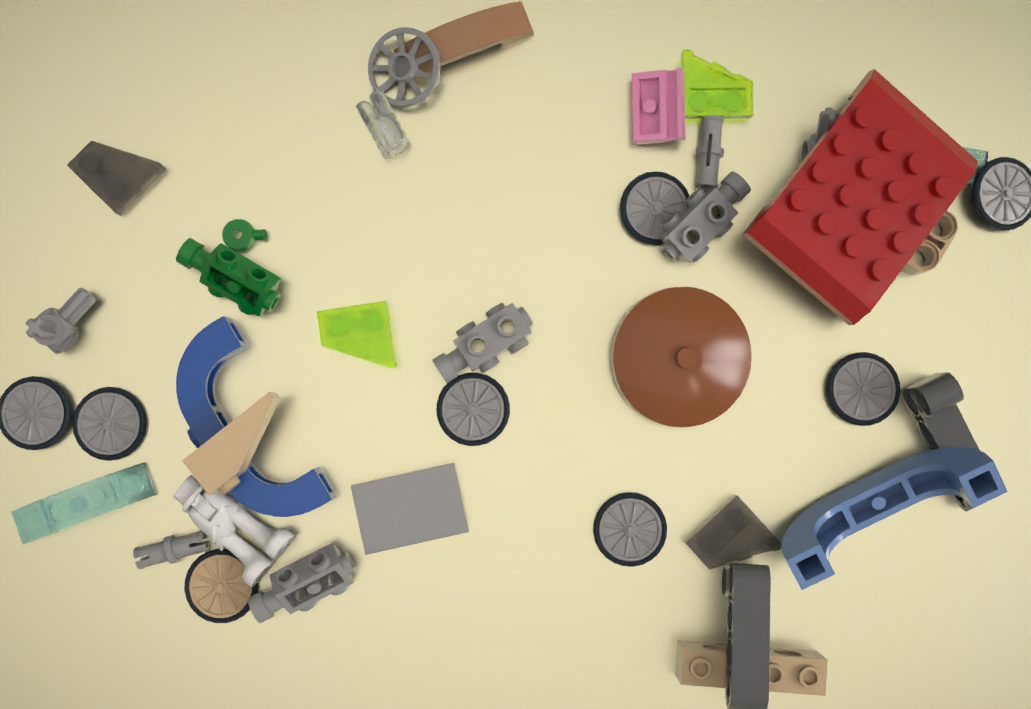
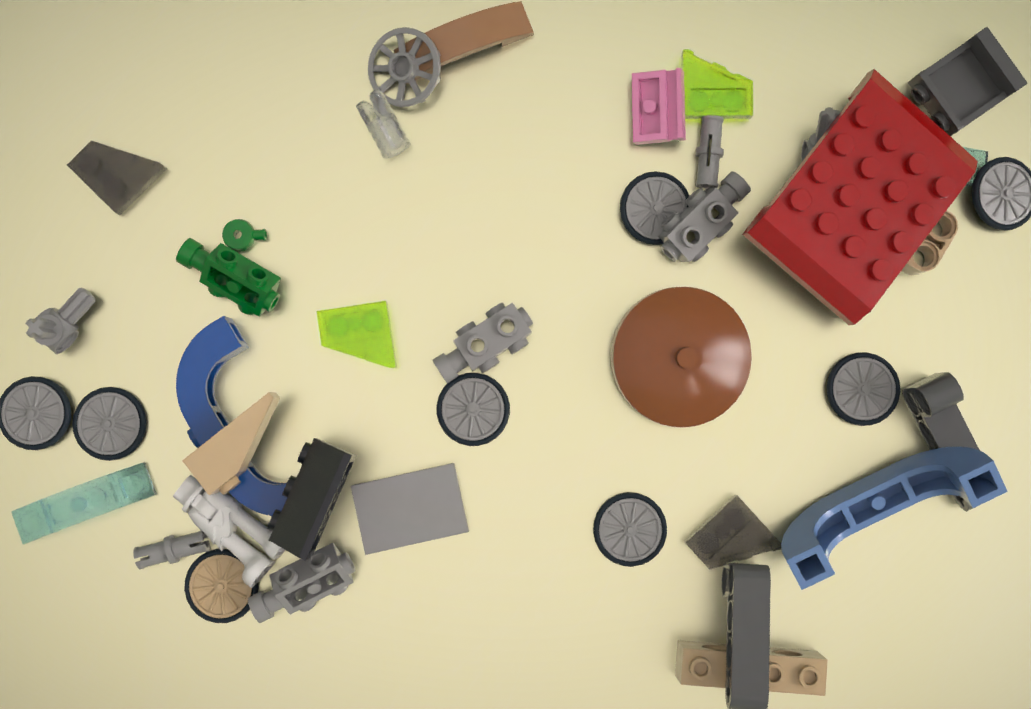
(310, 498): none -> black slope
(967, 82): none -> dark grey panel

